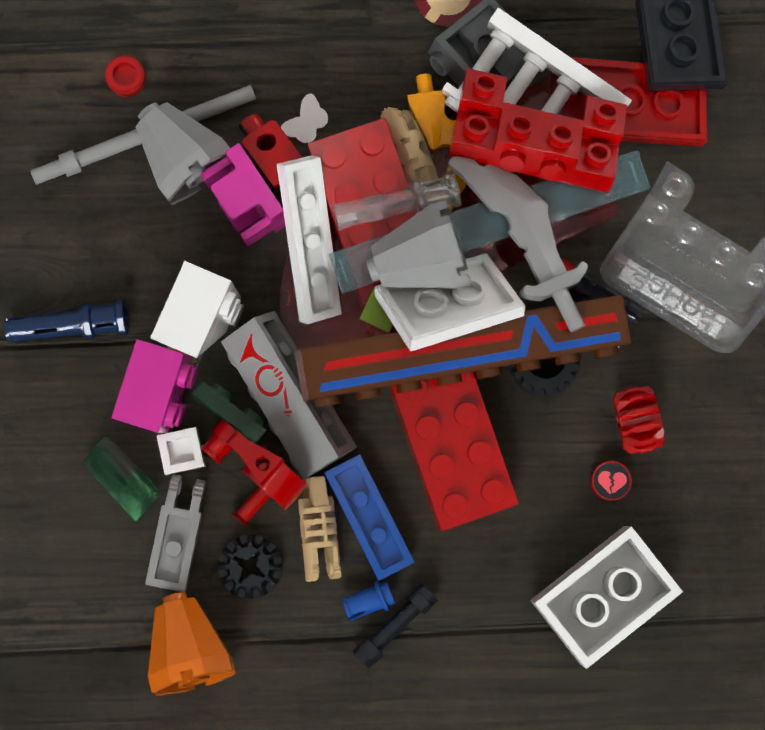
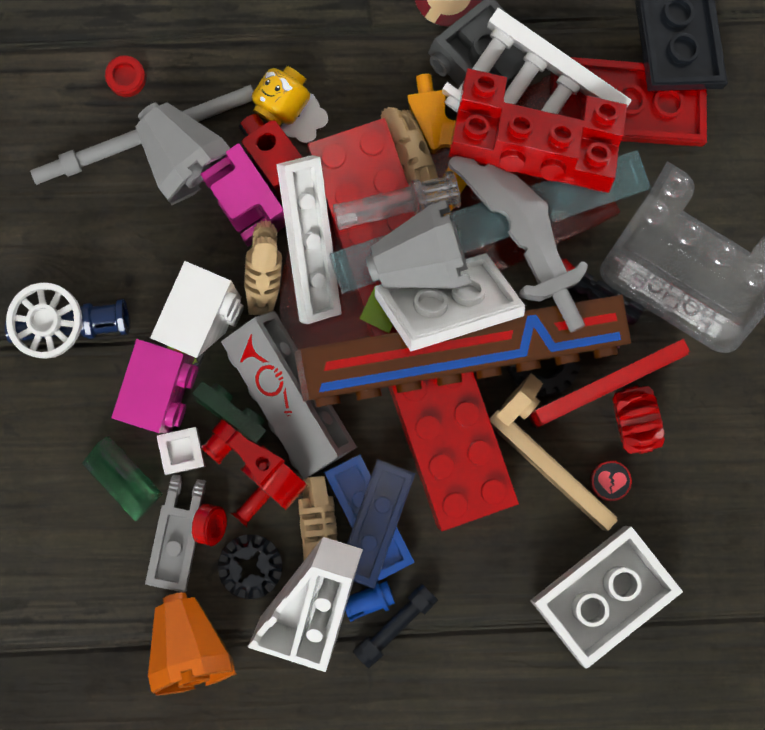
(44, 320): none -> white wheel
(209, 524): none -> red tile
(263, 270): none -> tan hinge
(281, 95): none -> yellow head
(310, 607): none -> white wedge
(379, 519): none -> dark blue tile
(521, 401): none -> tan plate
(555, 473): none -> tan tile
(609, 383): none -> red tile

